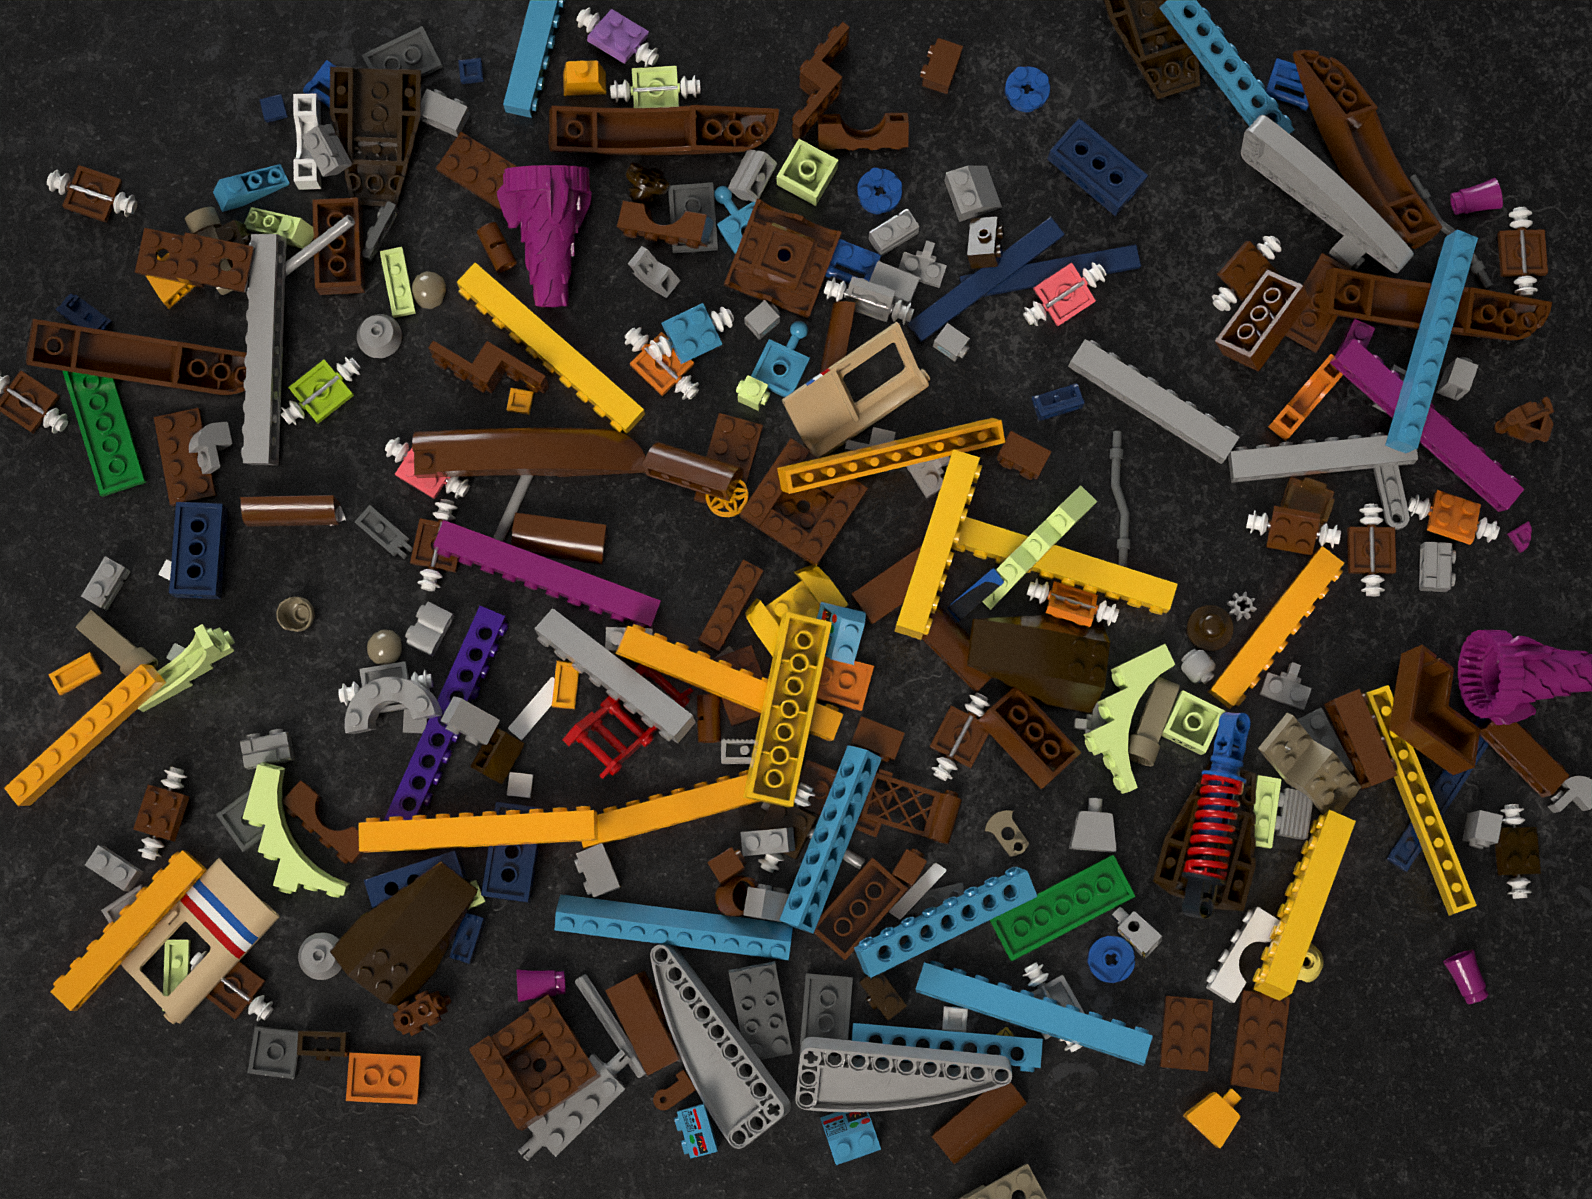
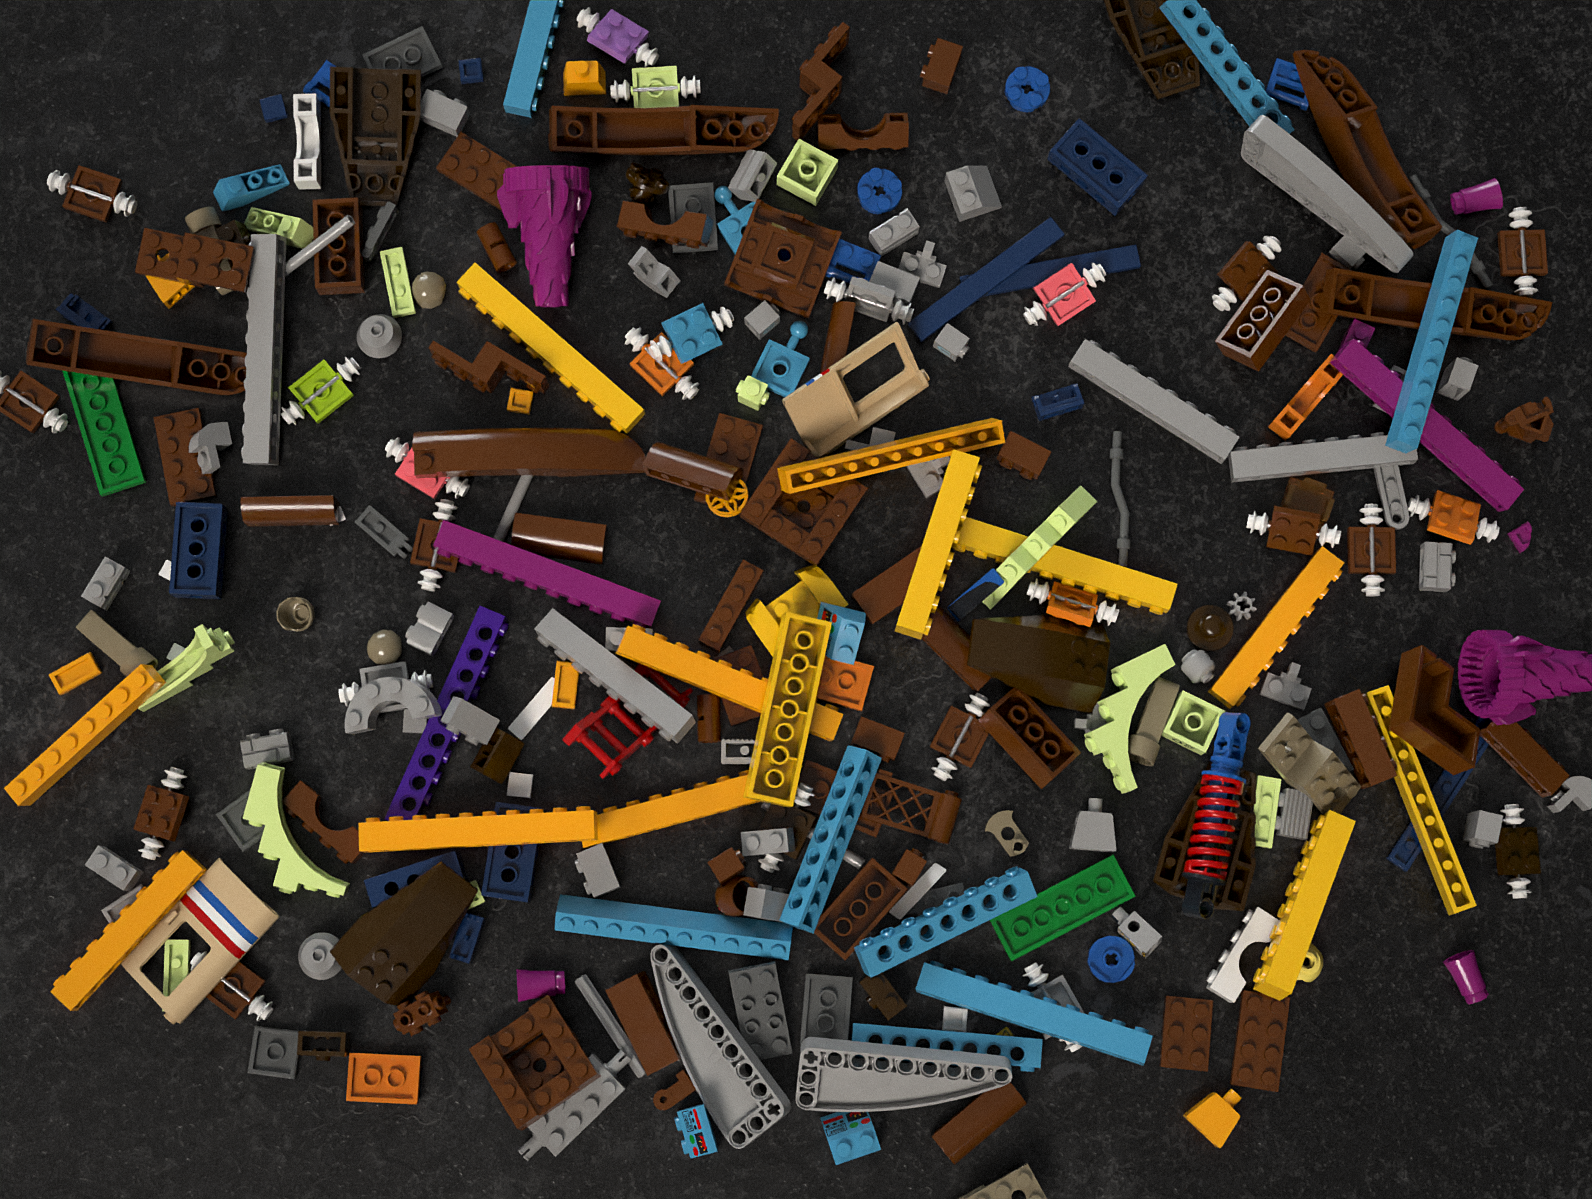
(326, 150): light grey brick -> none
(985, 242): brick -> none

